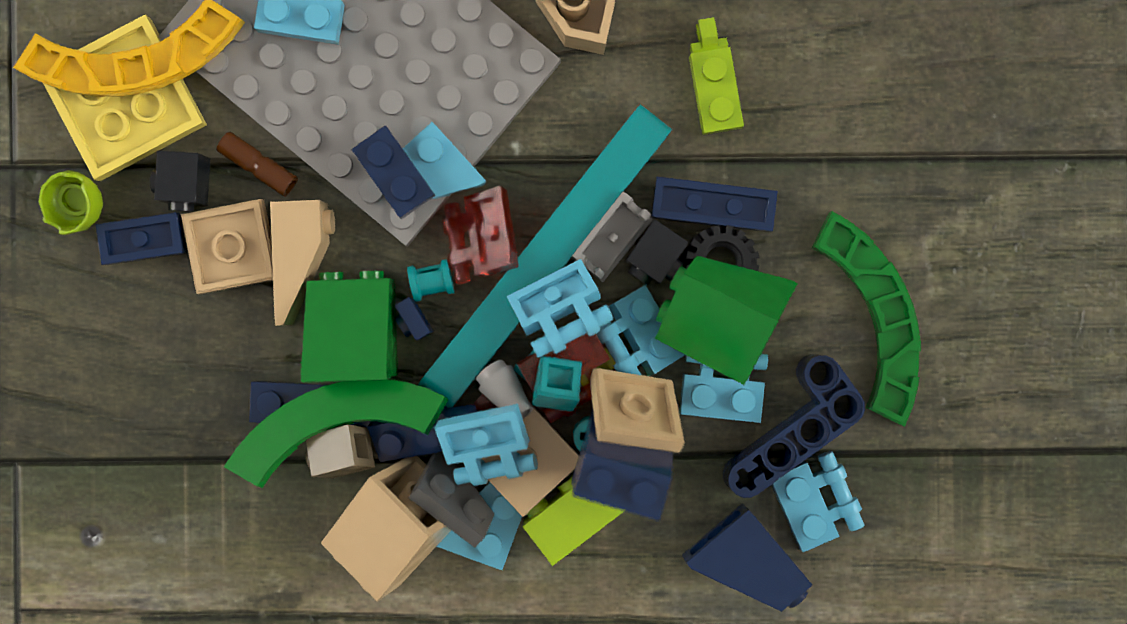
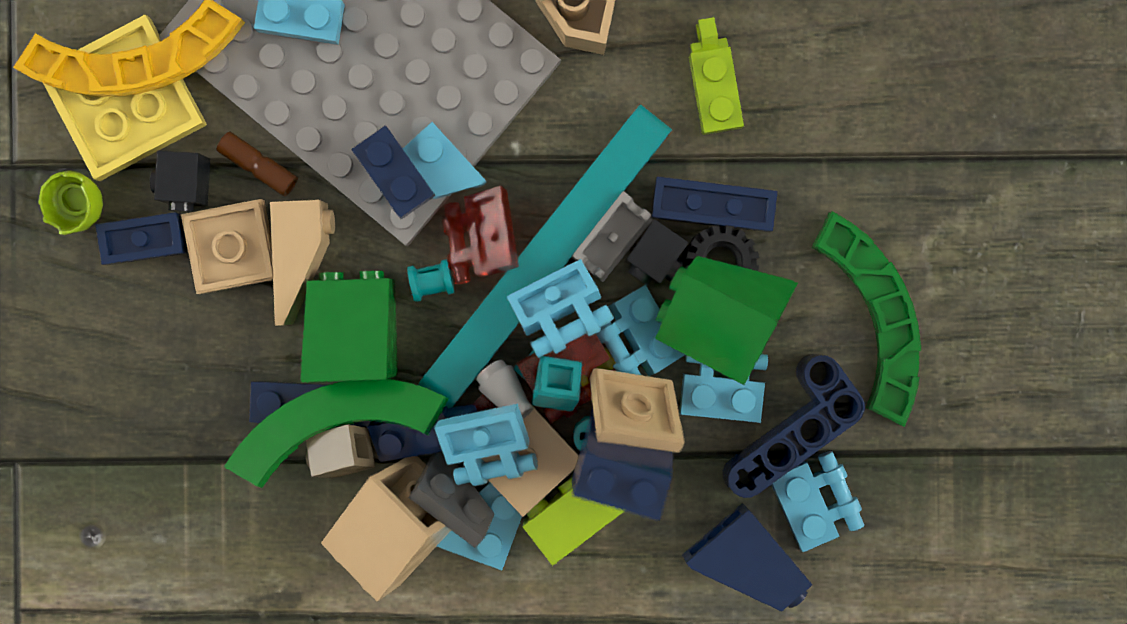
(412, 319): dark blue plate -> none

